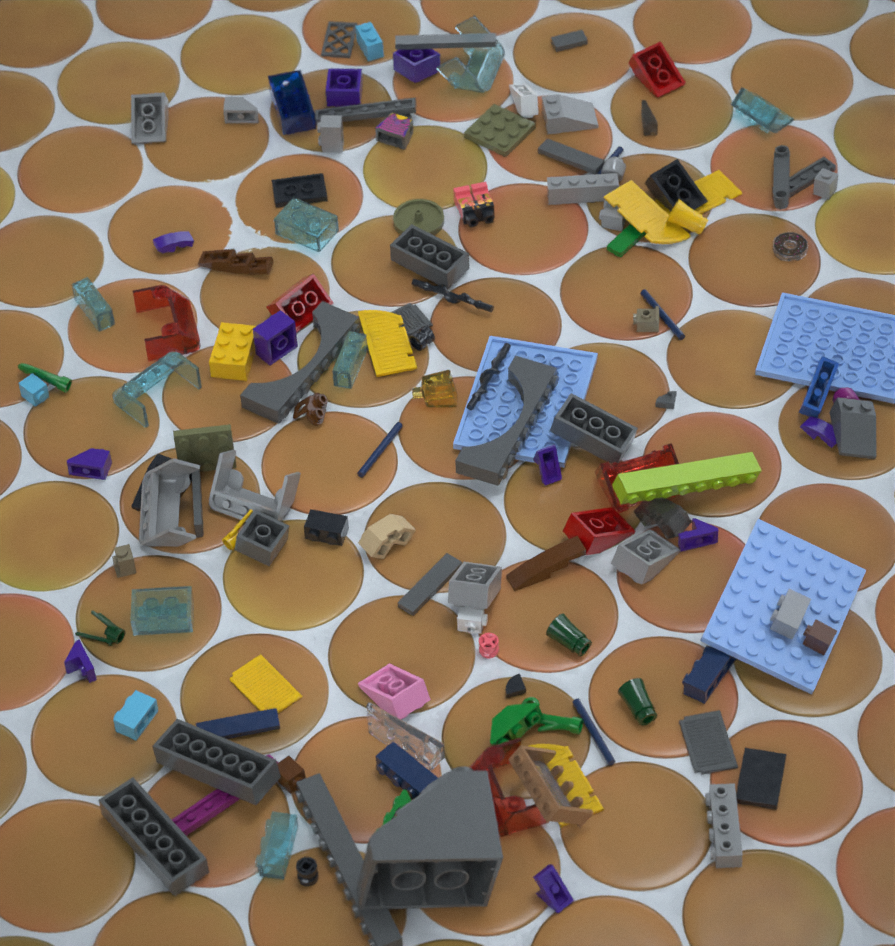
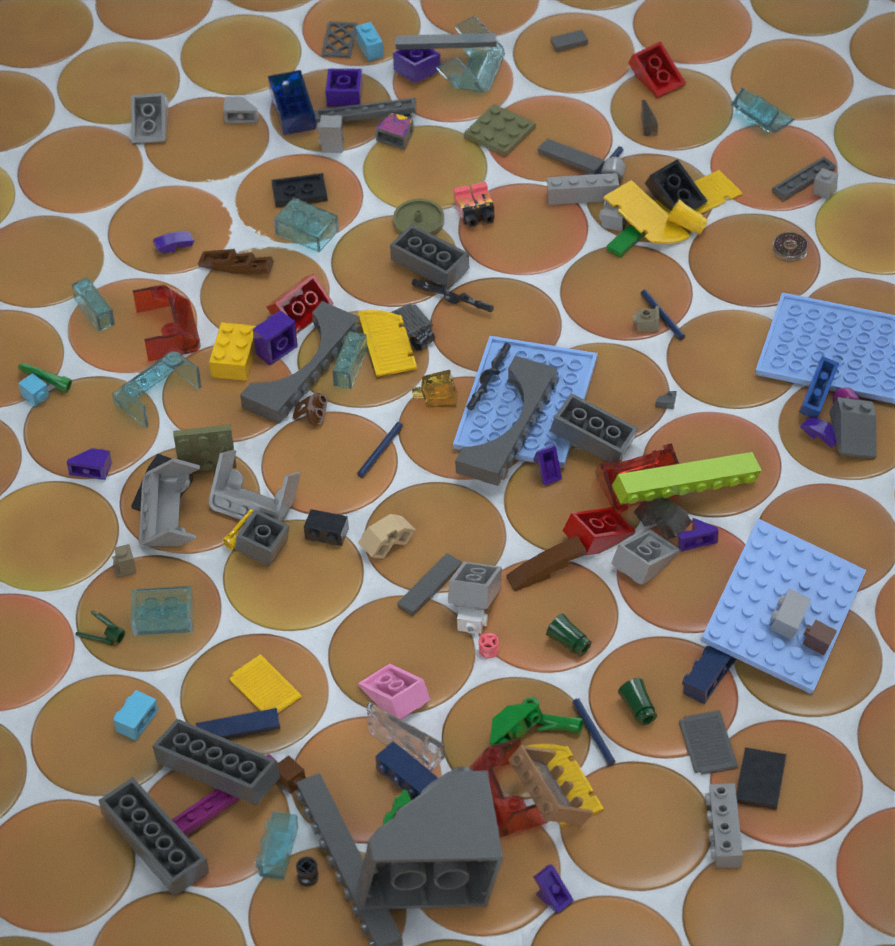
(79, 660): dark purple slope -> none
(197, 503): dark grey tile -> none
(515, 686): black tile -> none
(524, 99): white slope -> none
(567, 114): light grey slope -> none
(781, 179): dark grey piece -> none

